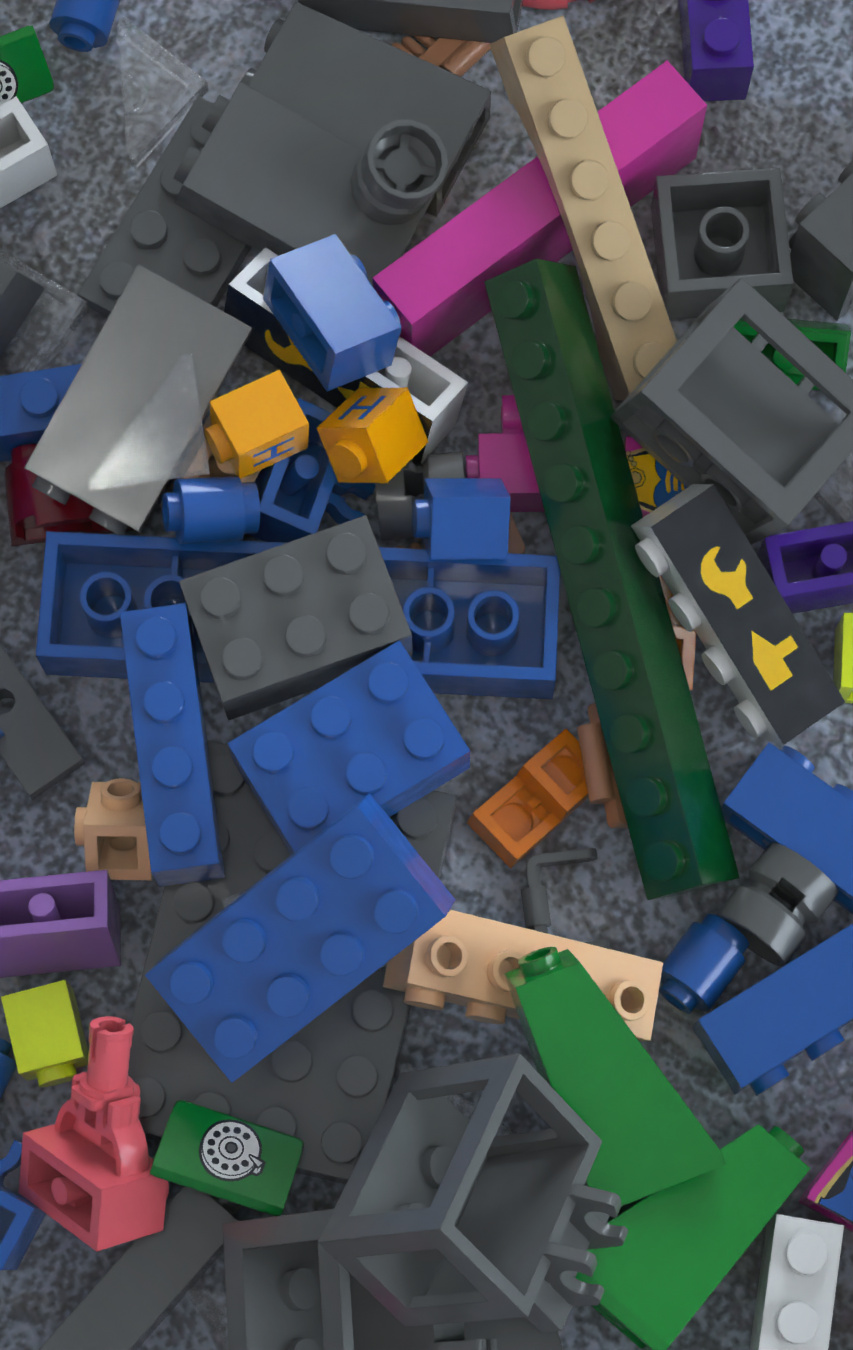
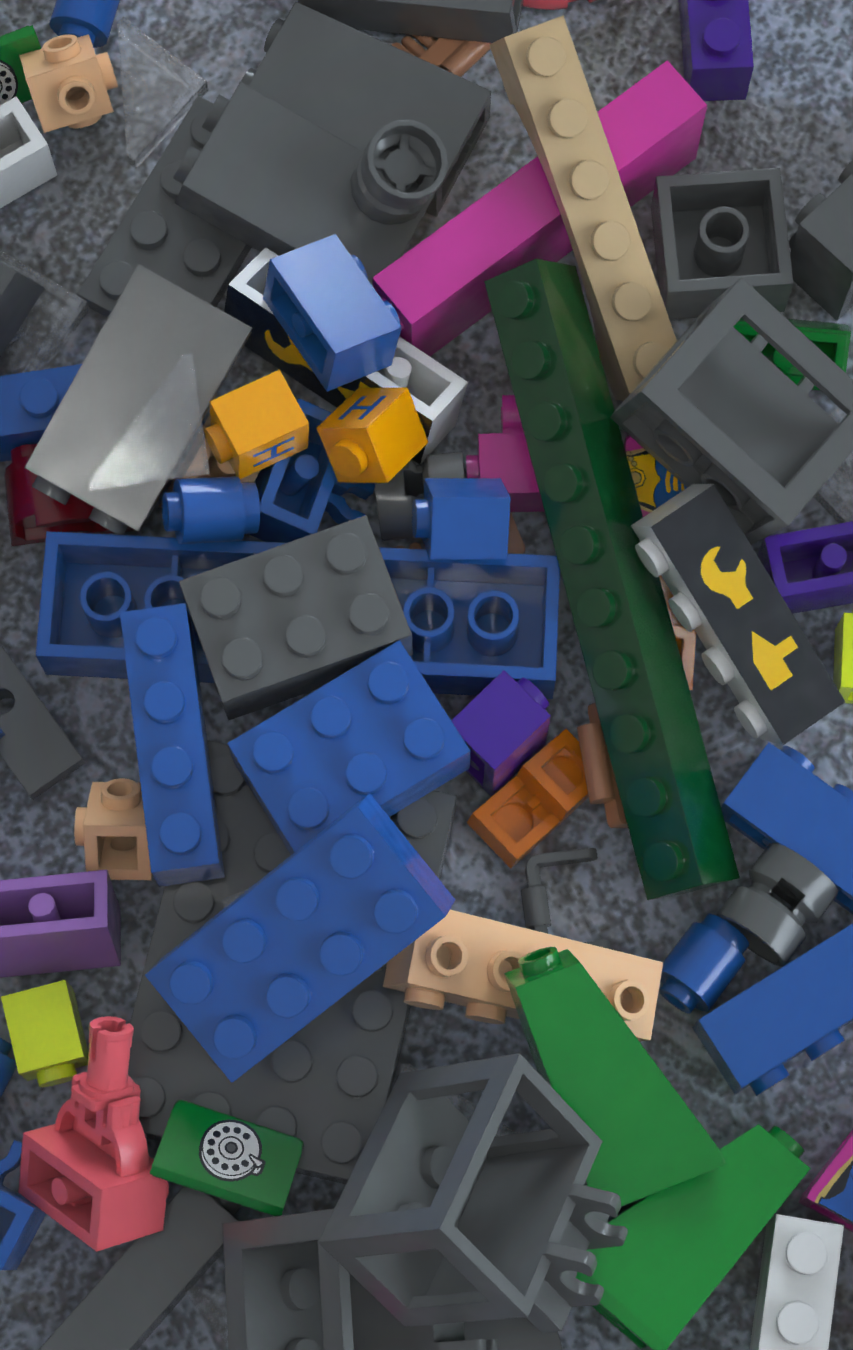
(69, 82): none -> light nougat brick
(503, 729): none -> dark purple brick

